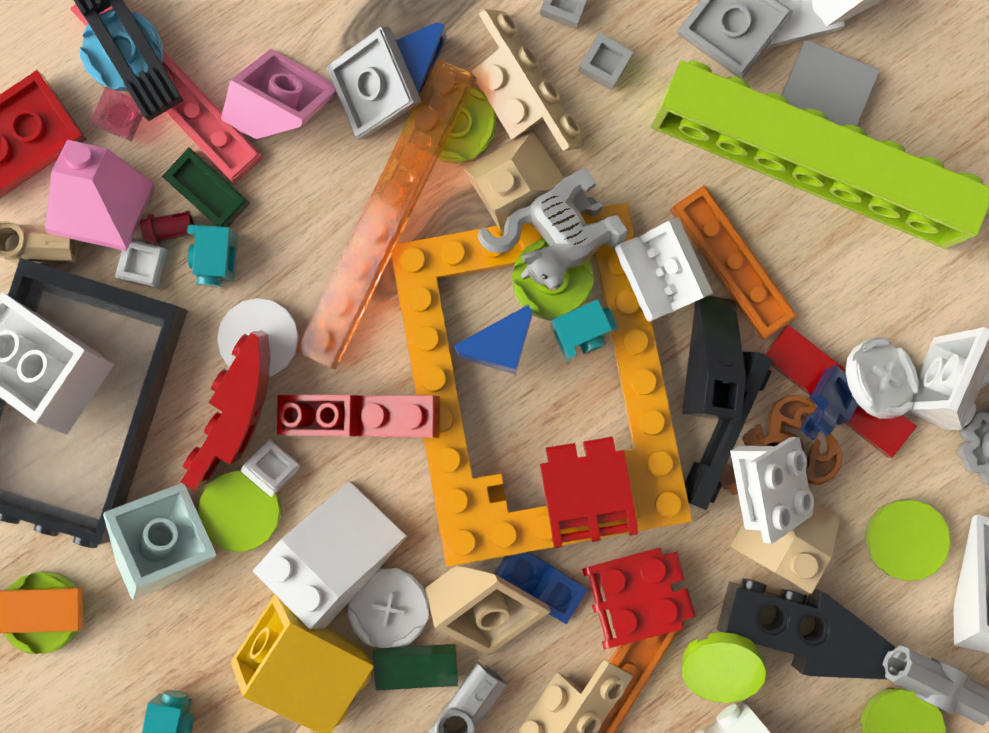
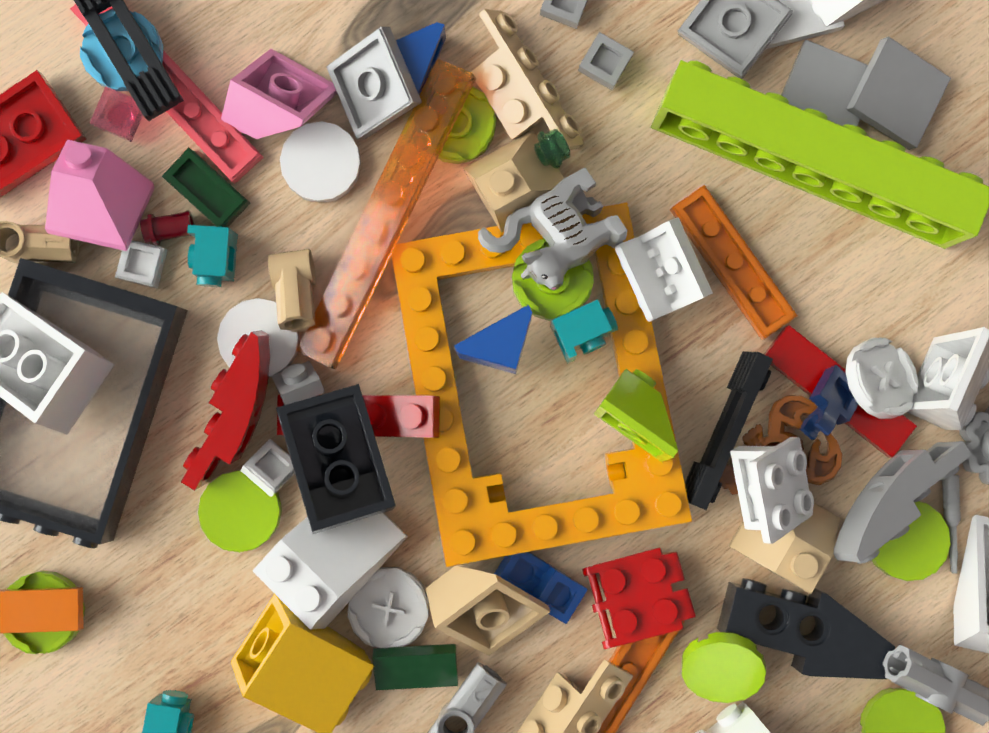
(157, 540): light aqua slope -> none
(292, 280): none -> tan piece
(298, 383): none -> light grey plate
(320, 162): none -> white tile
(335, 458): none -> black slope
(552, 148): none -> clear green plate
(587, 491): red plate -> none
(639, 414): none -> lime slope
(715, 362): black slope -> none
(888, 499): none -> light grey slope
(898, 93): none -> light grey tile
(952, 515): none -> light grey piece

